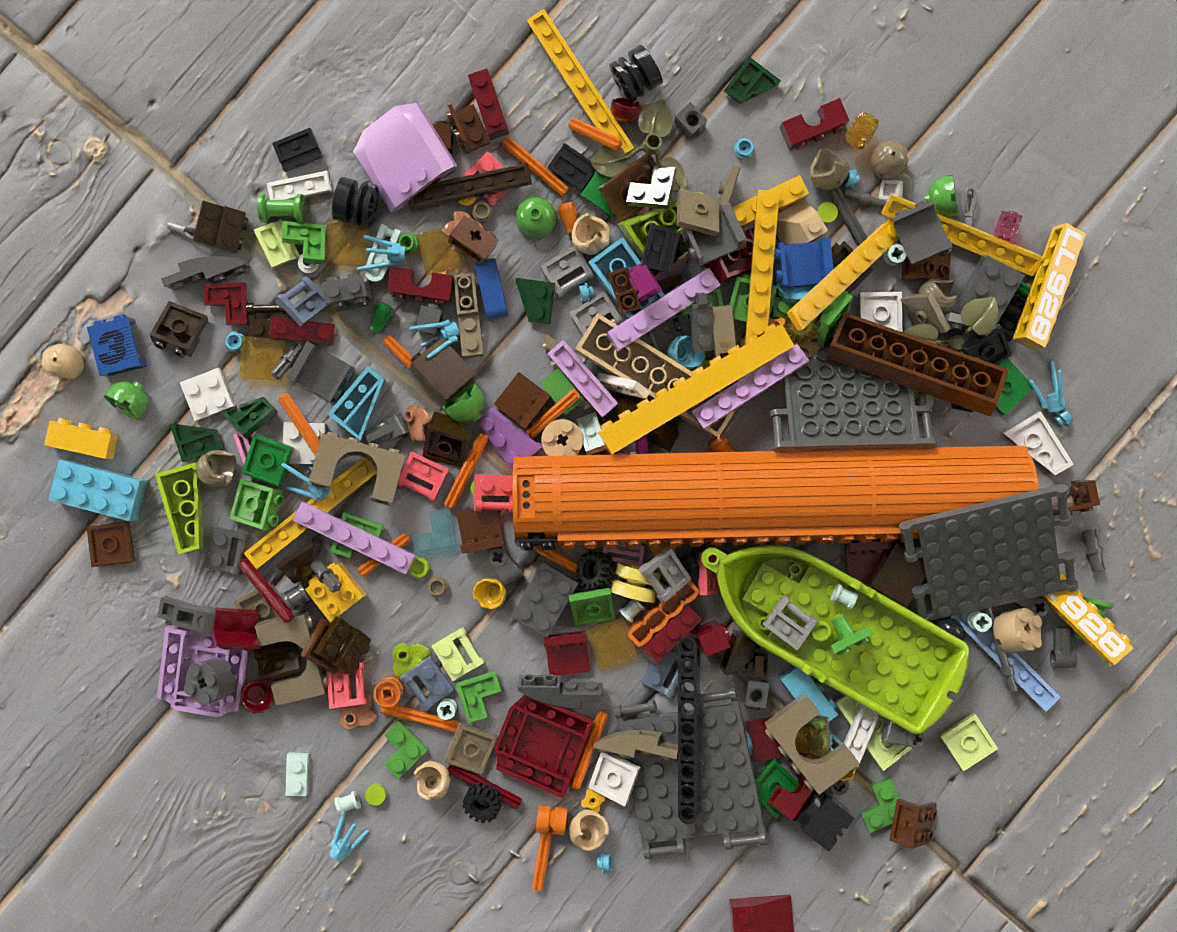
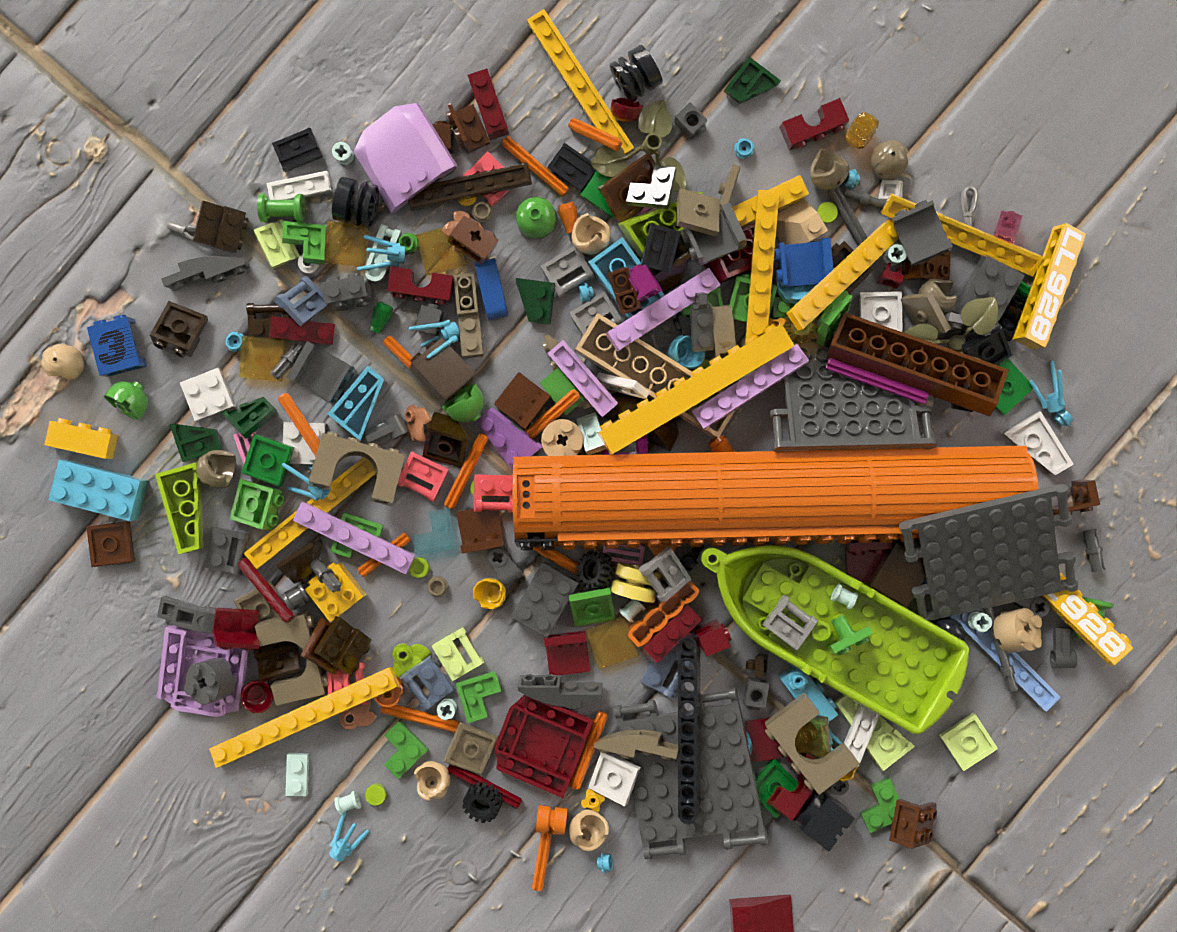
(232, 296): dark red plate -> none
(304, 717): none -> yellow plate
(339, 148): none -> light aqua bush
(708, 579): coral plate -> none
(740, 652): dark brown slope -> none
(798, 674): none -> medium azure plate
(877, 381): none -> magenta axle
(890, 278): none -> dark red tile
(898, 735): dark grey piece -> none
(943, 195): bright green cylinder -> none

